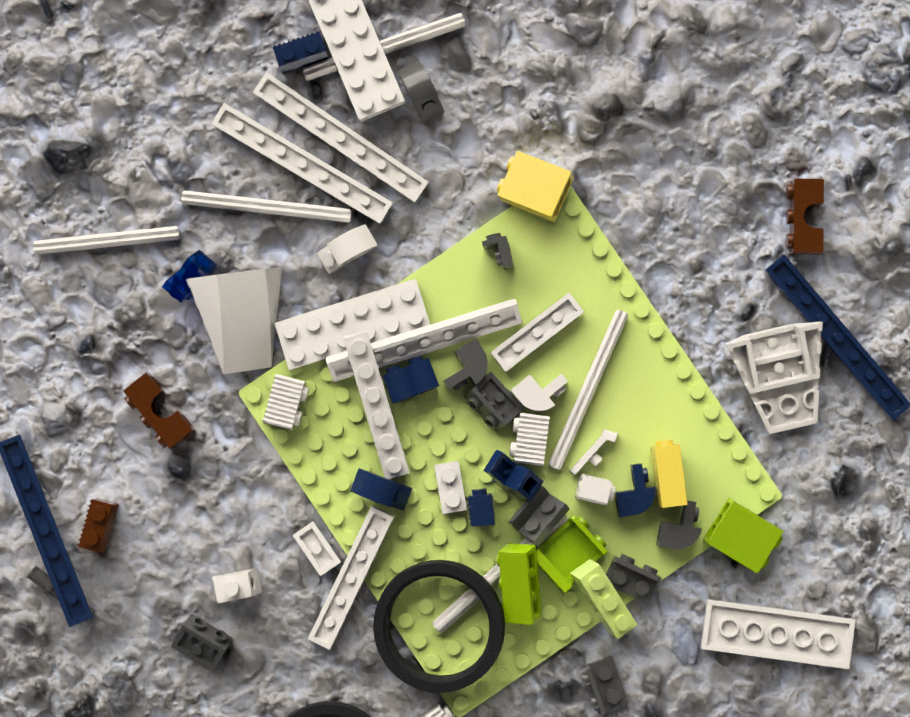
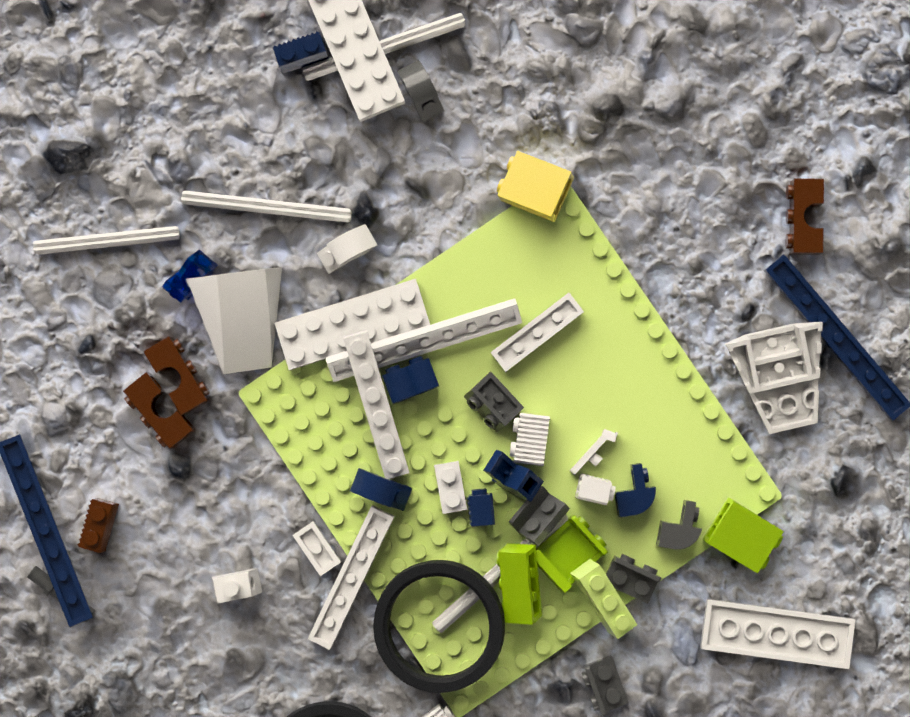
(190, 392): none -> reddish brown arch
(201, 642): dark grey bracket -> none
(285, 402): white brick -> none
(302, 163): white plate -> none
(340, 137): white plate -> none
(474, 365): dark grey brick -> none
(502, 254): dark grey bracket -> none
(535, 397): white brick -> none
(588, 389): white axle -> none
(668, 474): light yellow brick -> none

